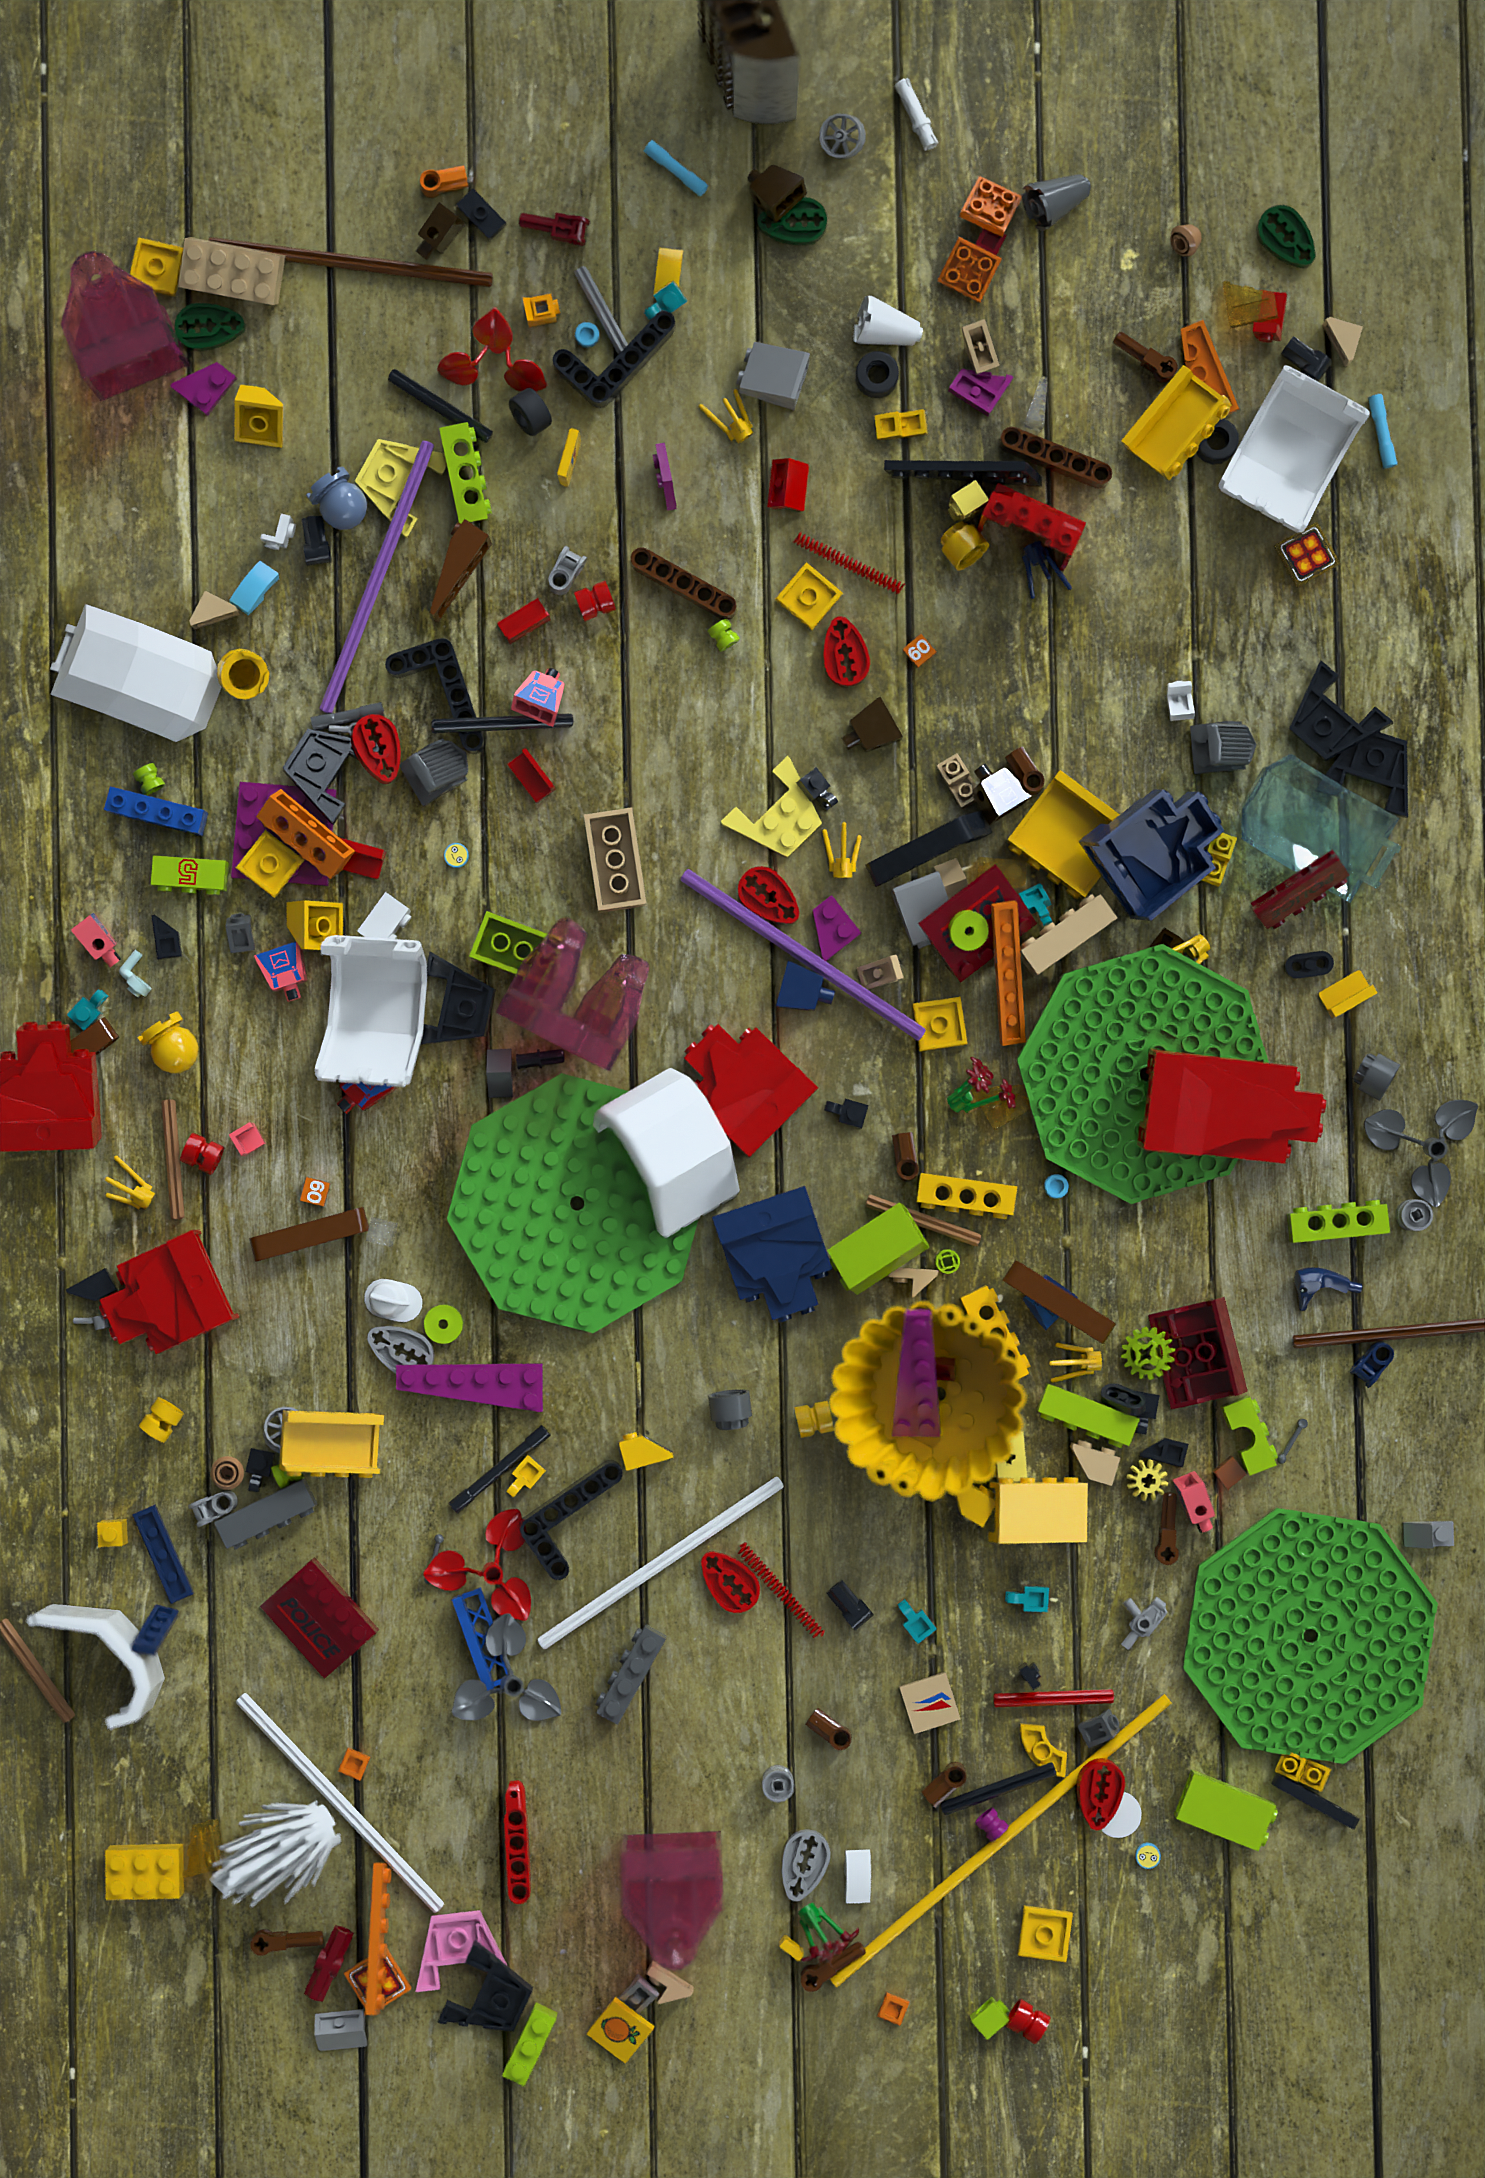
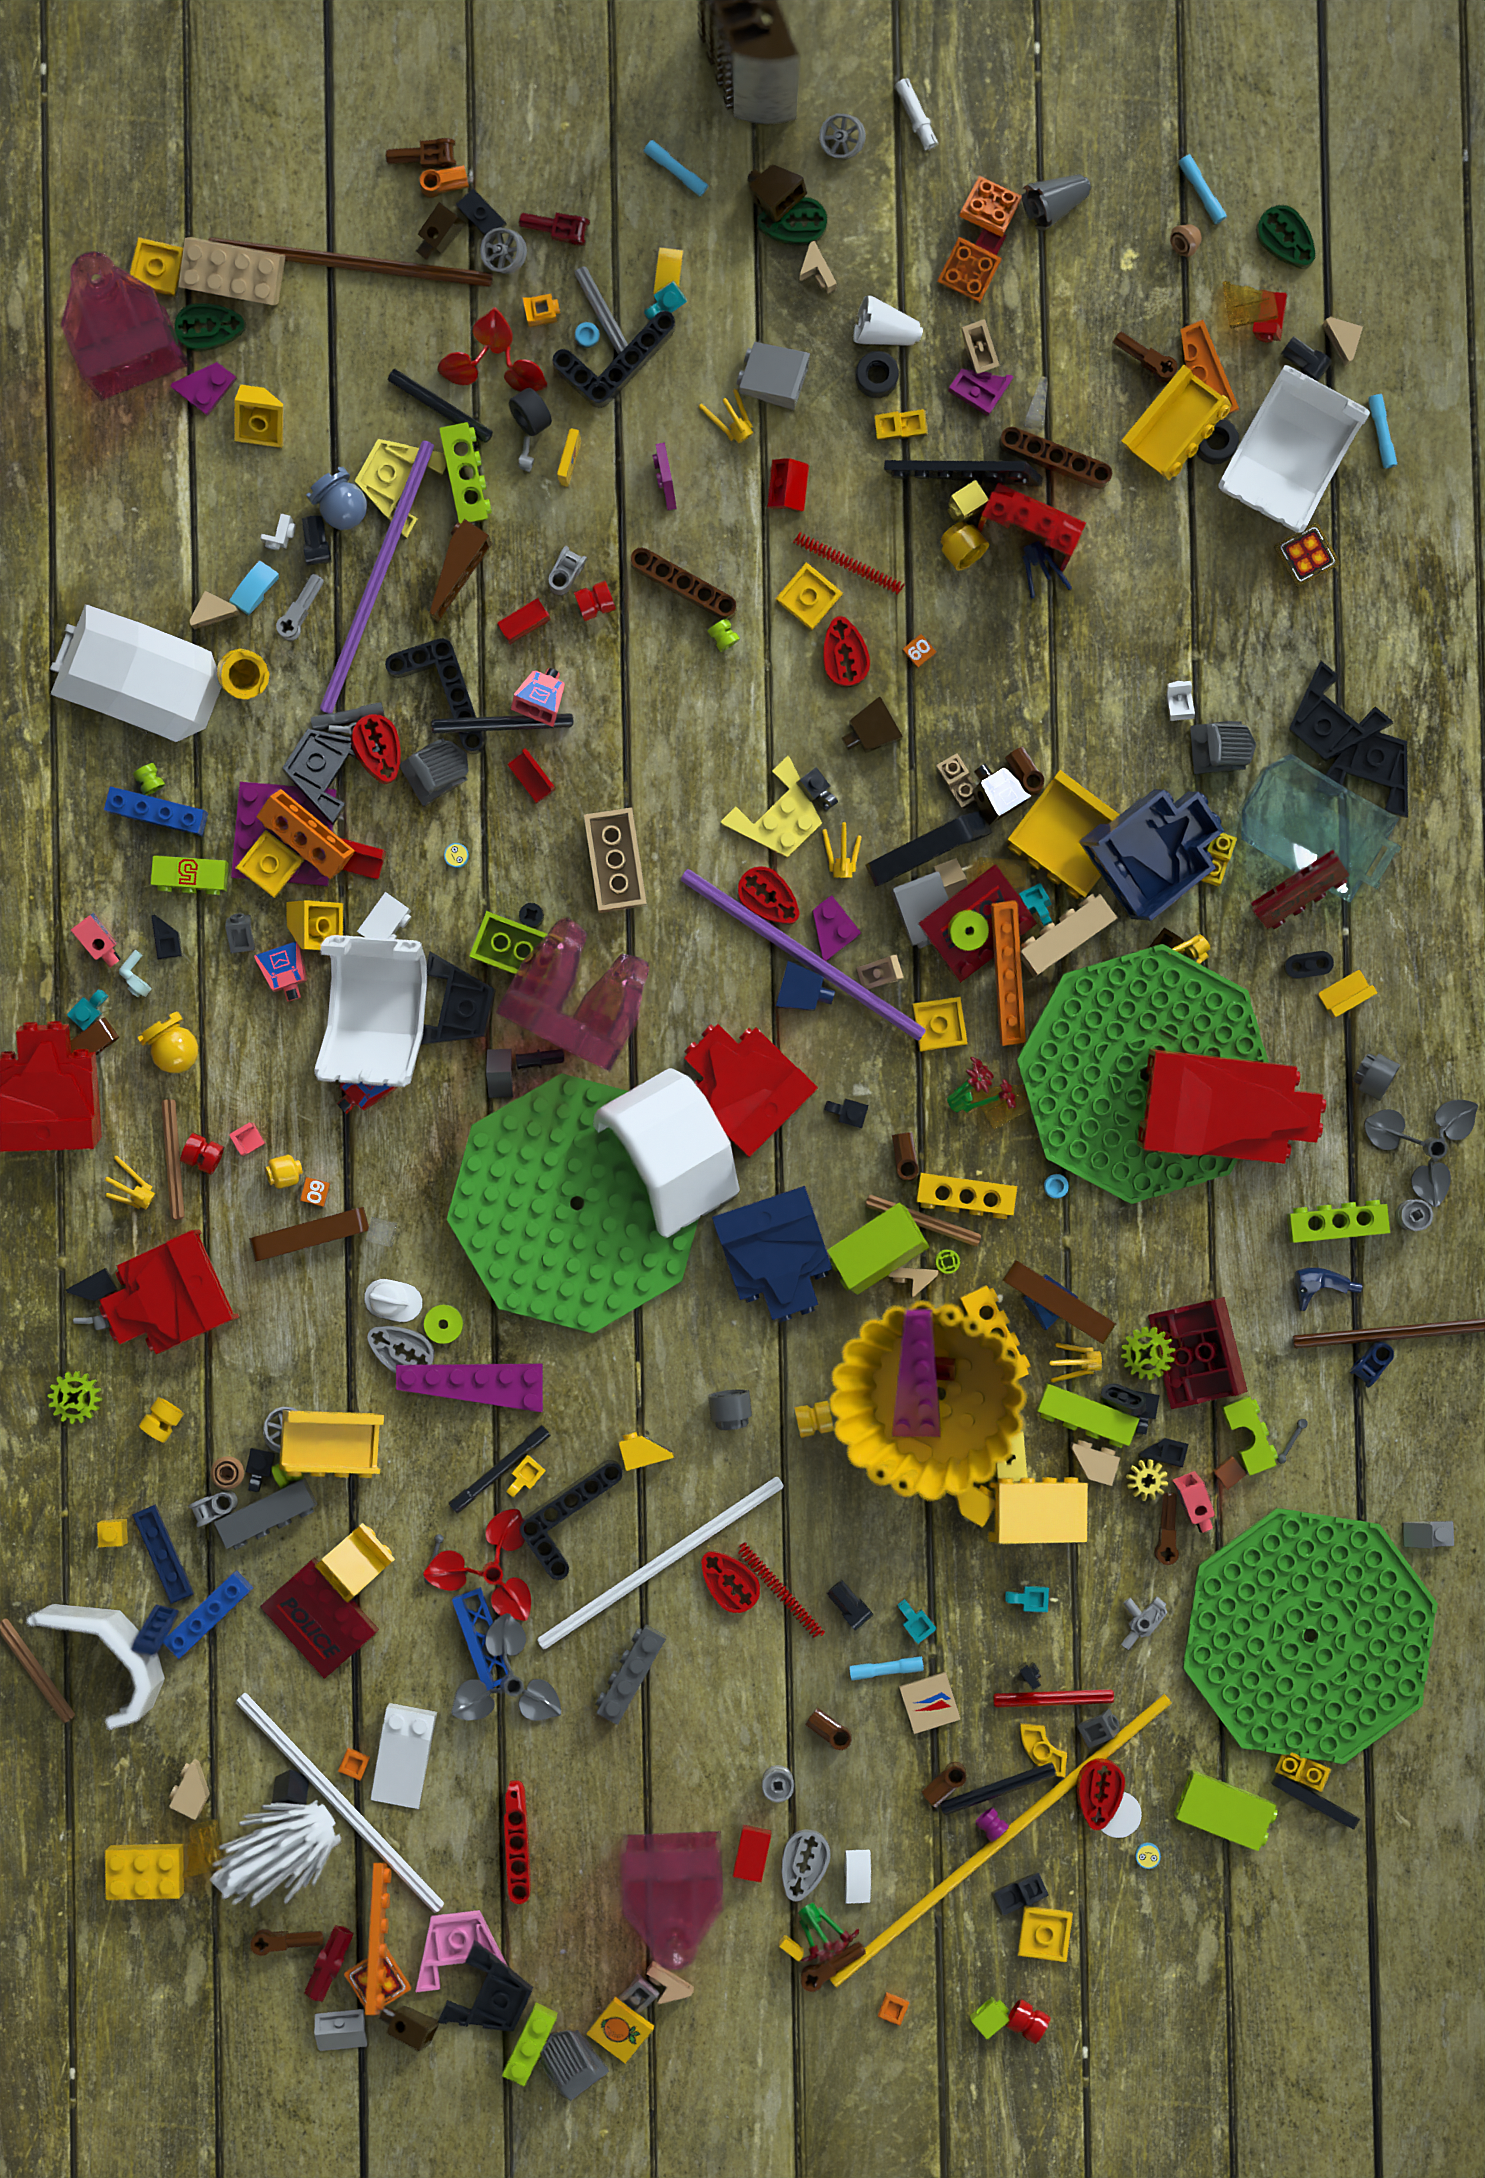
(82, 1406): none -> lime gear
(192, 1793): none -> tan slope
(207, 1614): none -> blue brick
(283, 1171): none -> yellow head
(290, 1788): none -> black panel
(298, 610): none -> light grey connector
(355, 1562): none -> yellow panel
(403, 1755): none -> white slope
(416, 2031): none -> dark brown torso
(431, 154): none -> reddish brown connector
(503, 250): none -> light grey wheel
(526, 462): none -> light grey hand
(533, 919): none -> black wheel
(571, 2062): none -> dark grey piece
(752, 1853): none -> red panel
(814, 264): none -> tan slope
(902, 1666): none -> medium azure piece
(1020, 1893): none -> black slope
(1194, 176): none -> medium azure piece

